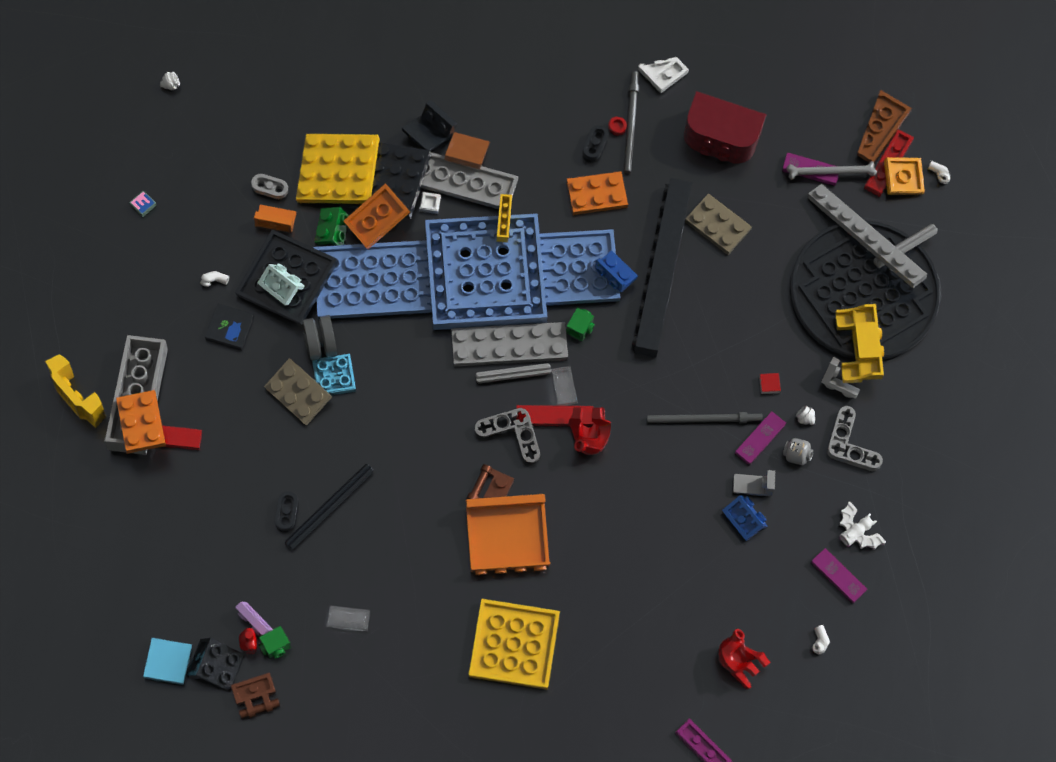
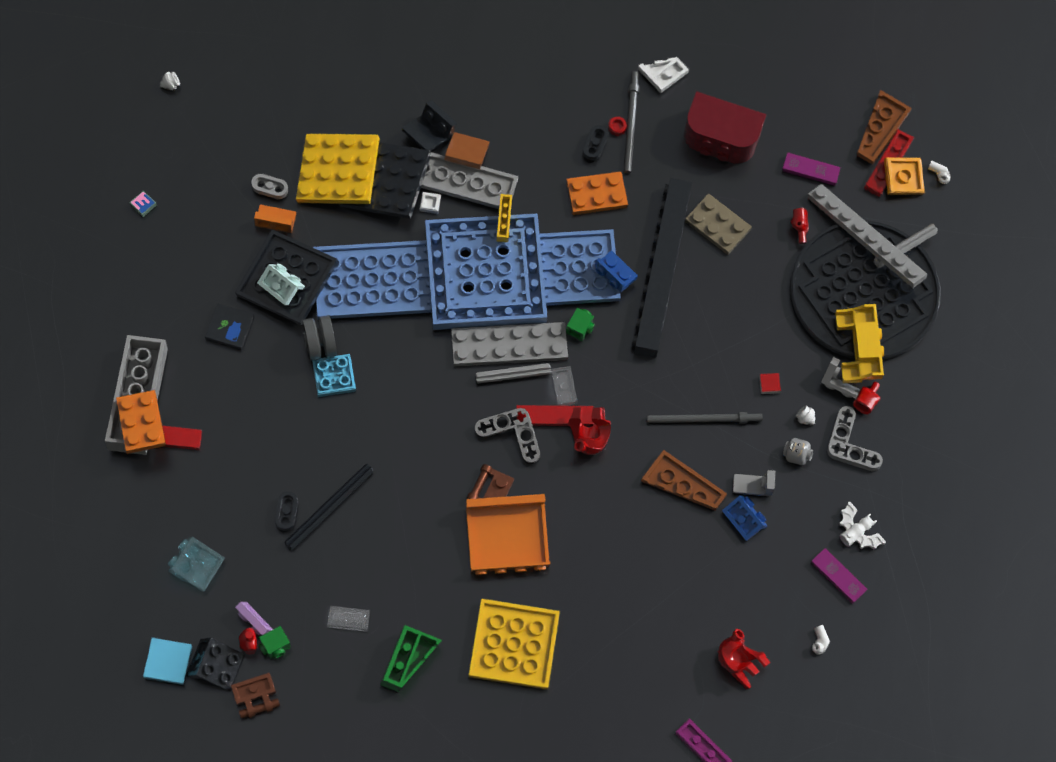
(88, 409): yellow plate -> none
(195, 563): none -> clear light blue plate
(207, 278): white arm -> none
(298, 391): dark tan plate -> none
(331, 227): green bracket -> none
(376, 216): orange plate -> none
(408, 655): none -> green wedge
(679, 479): none -> dark orange wing
(760, 438): magenta tile -> none
(794, 171): light grey piece -> none
(800, 223): none -> red piece
(867, 398): none -> red piece

